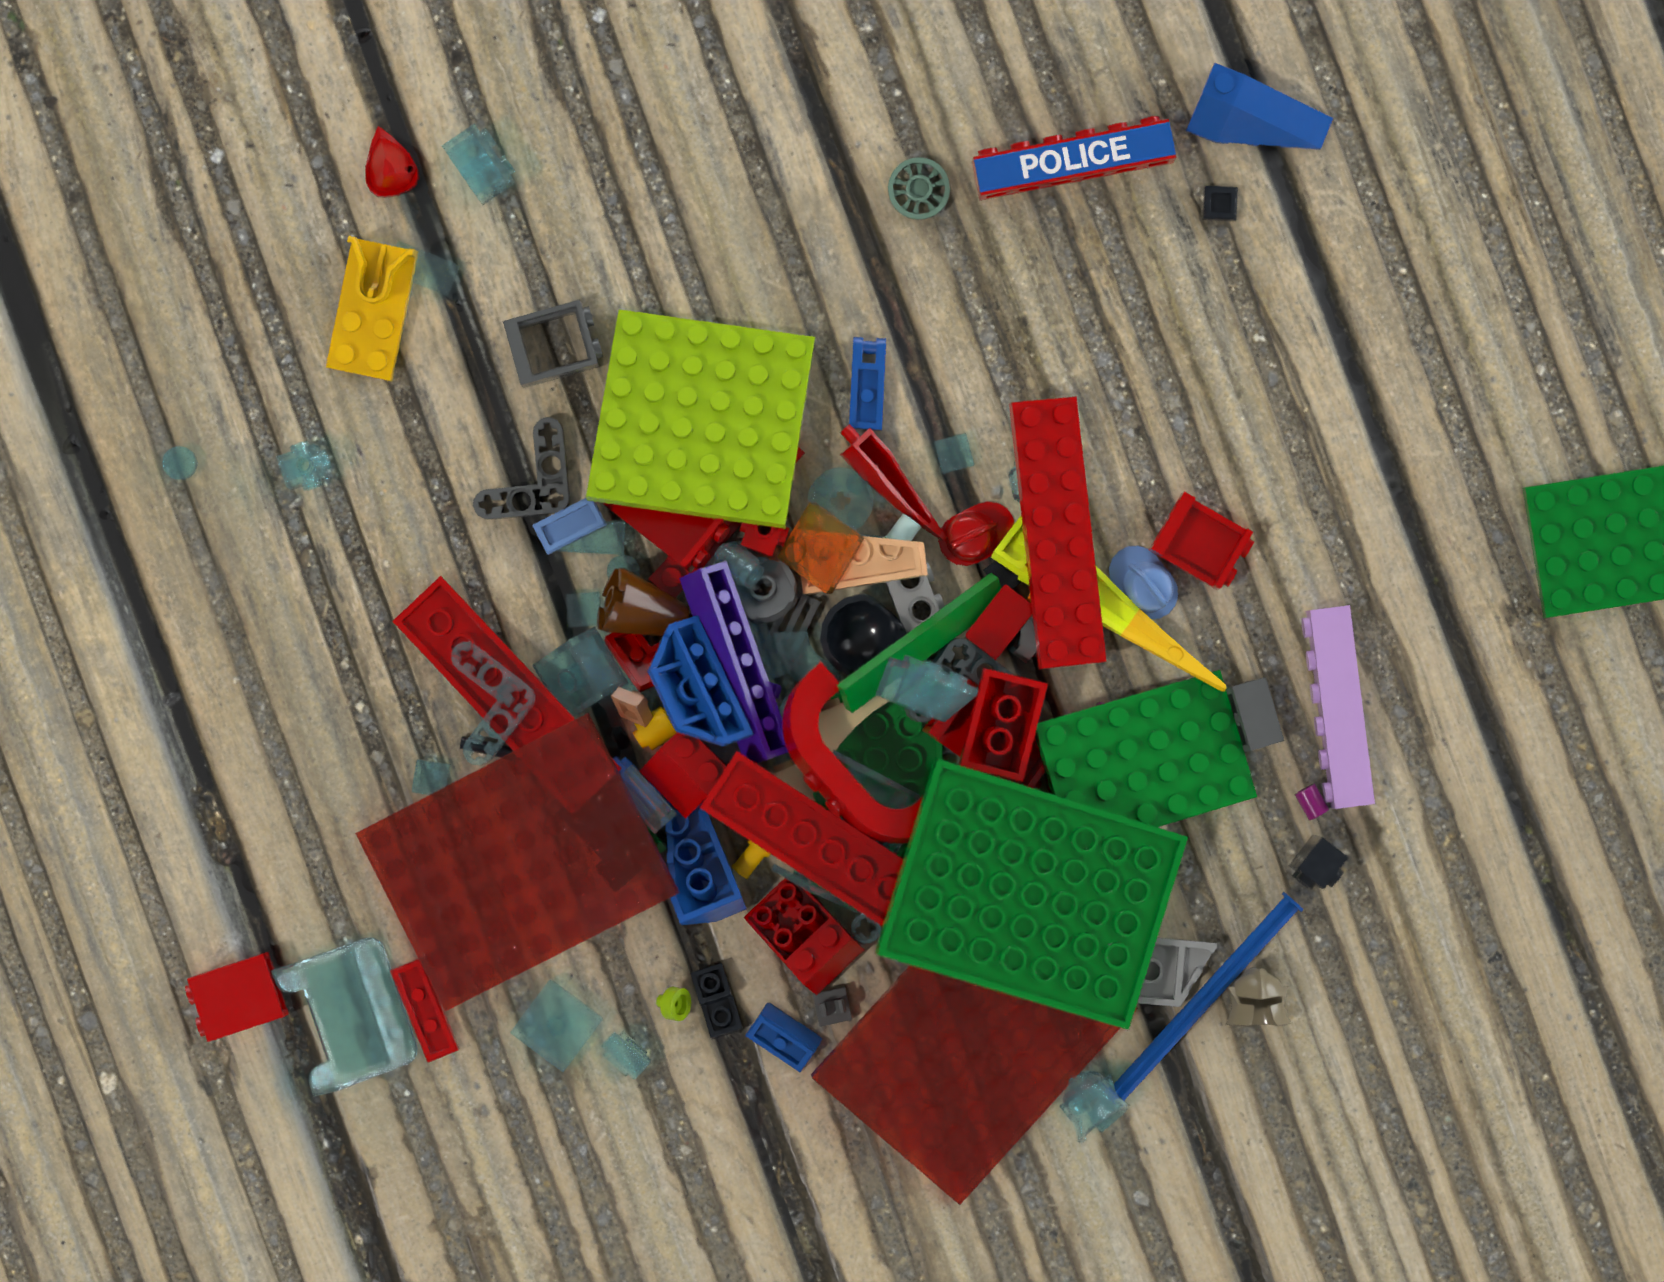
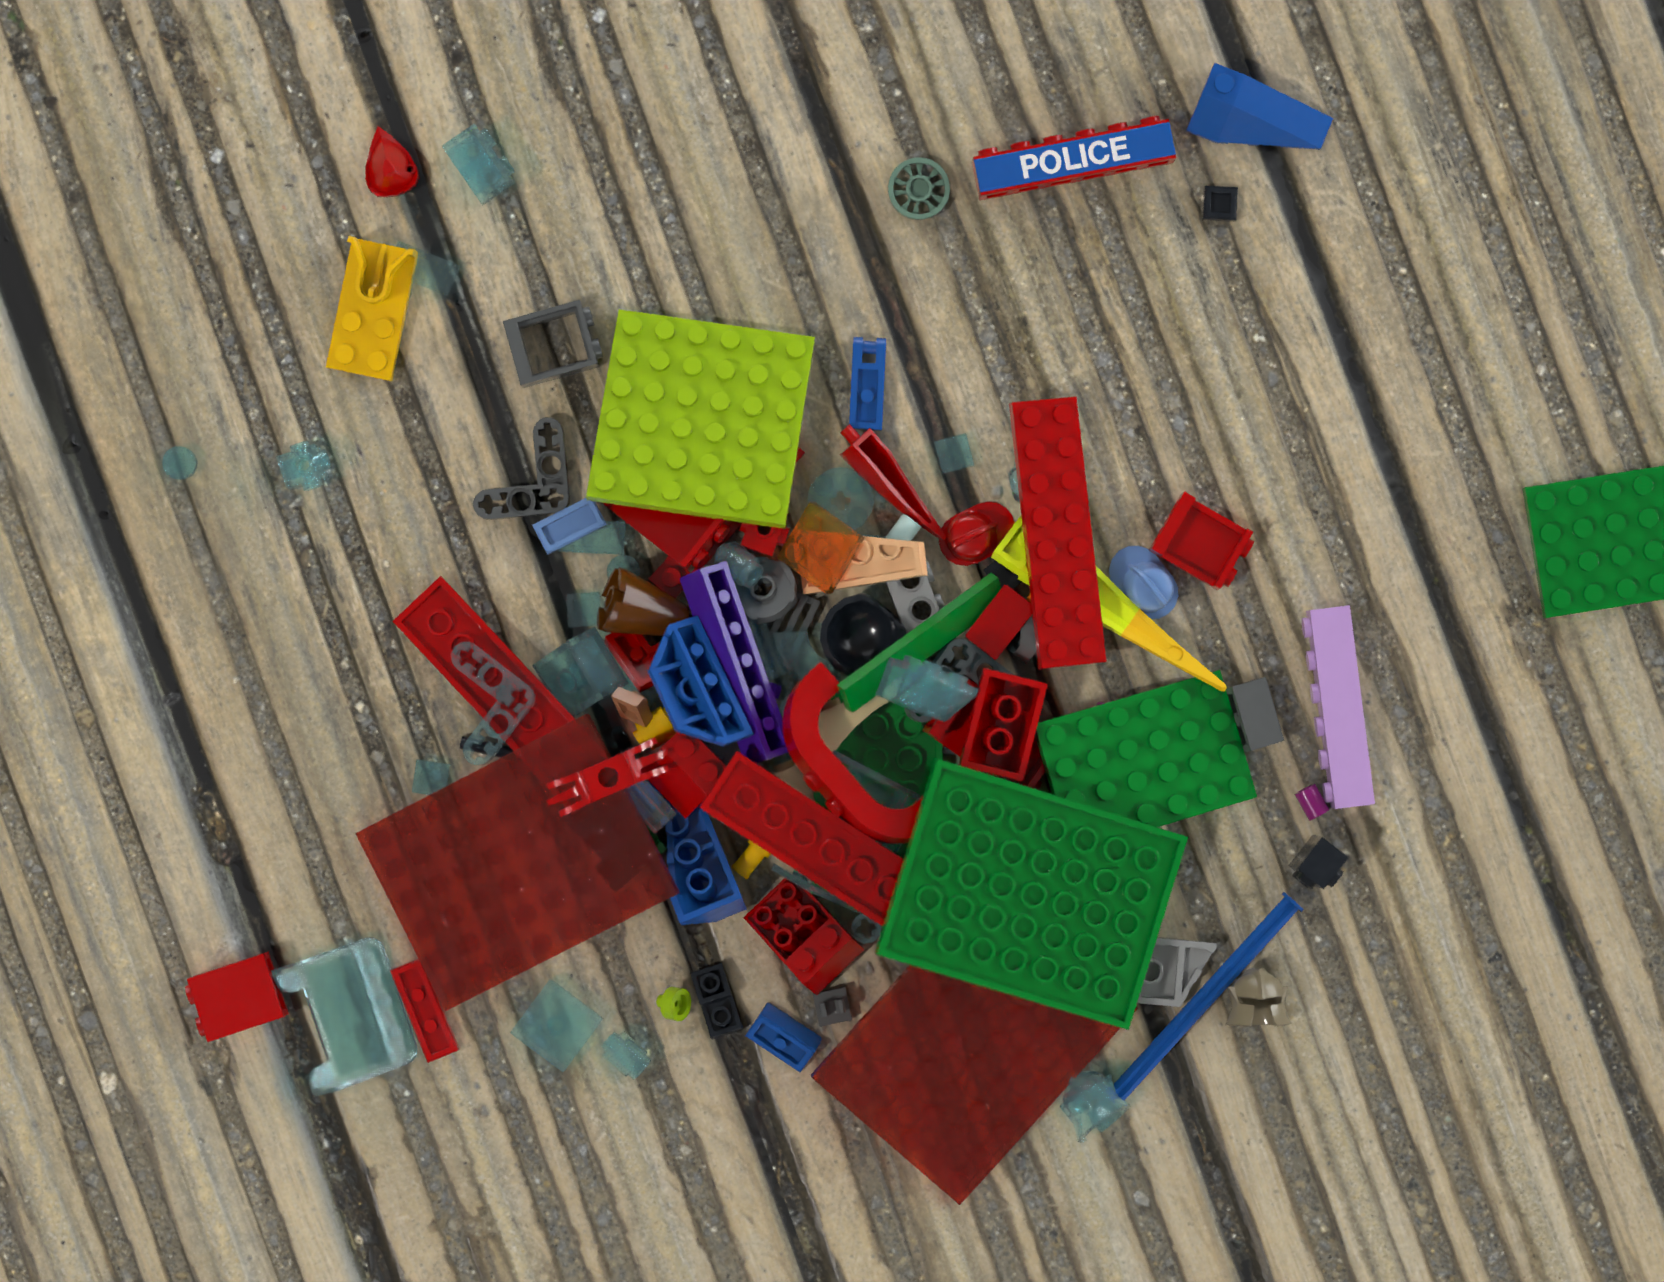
(628, 774): none -> red piece

